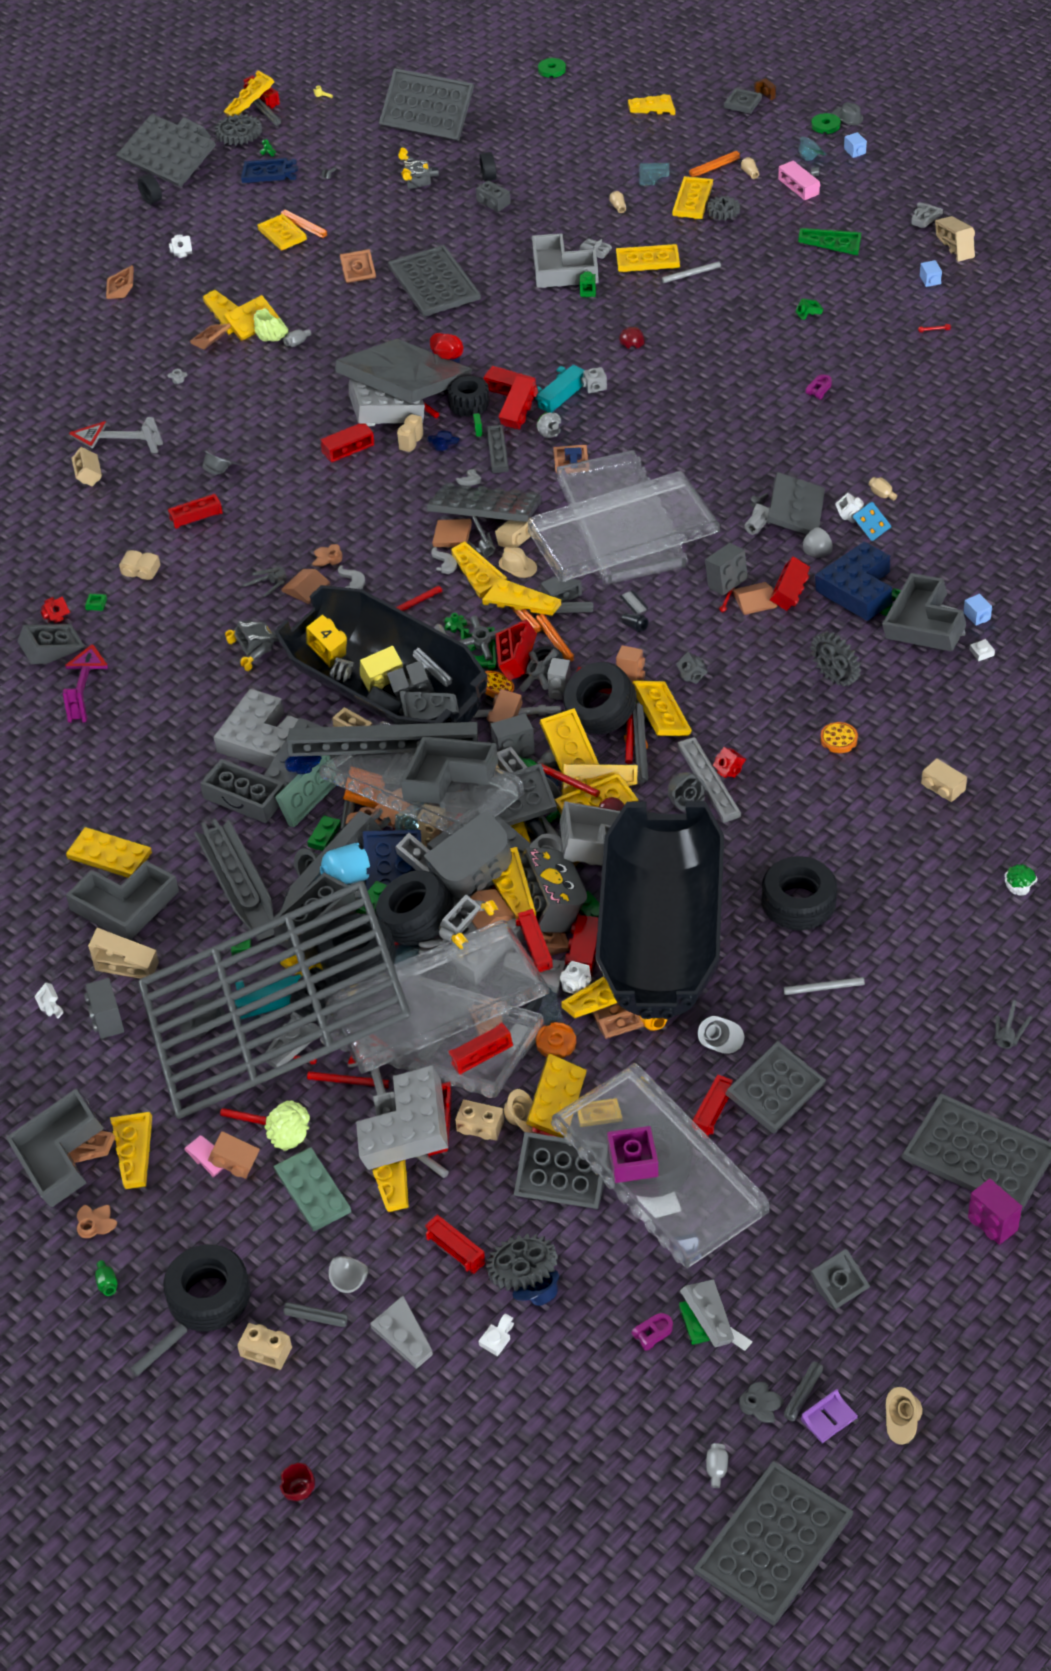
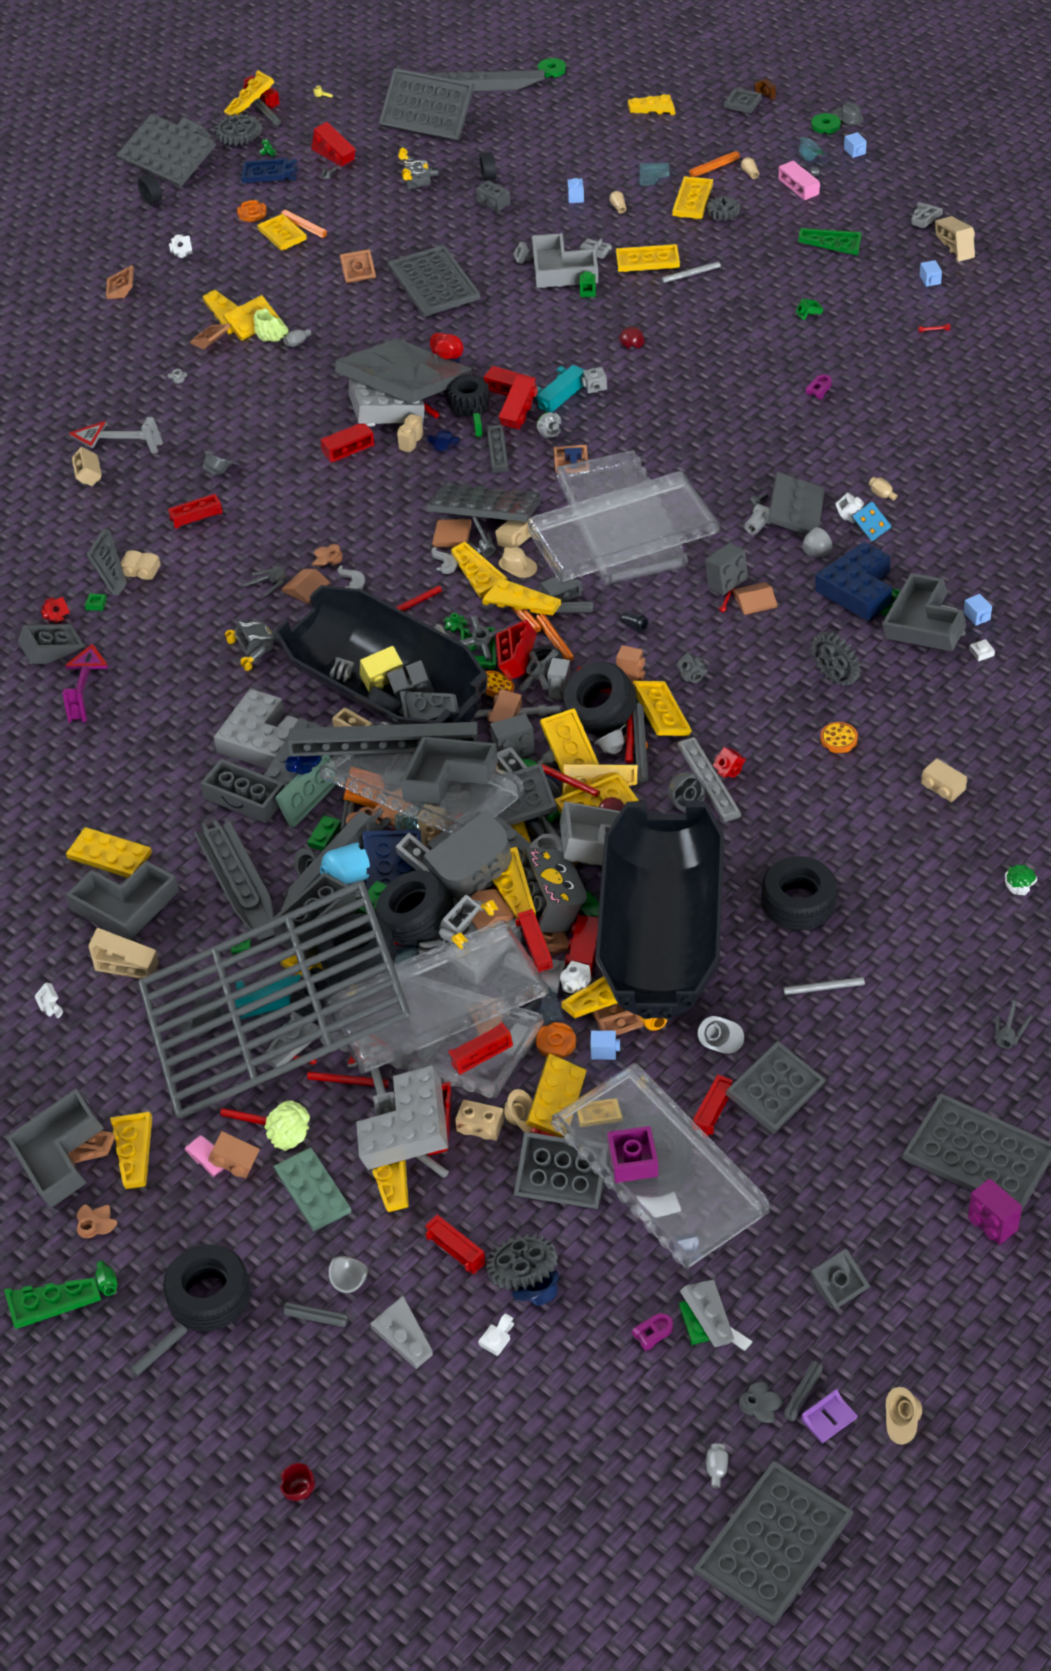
(41, 1303): none -> green wing
(103, 1008): dark grey brick -> none
(107, 563): none -> dark grey wing
(251, 211): none -> orange tile
(264, 1346): tan brick -> none
(326, 640): yellow brick -> none
(332, 145): none -> red wedge
(432, 667): dark grey axle -> none
(472, 479): light grey piece -> none
(495, 80): none -> dark grey hinge
(522, 253): none -> light grey tile
(575, 190): none -> light blue brick
(604, 1045): none -> light blue brick
(612, 742): none -> light grey piece
(634, 602): sticker -> none
(790, 584): red brick -> none

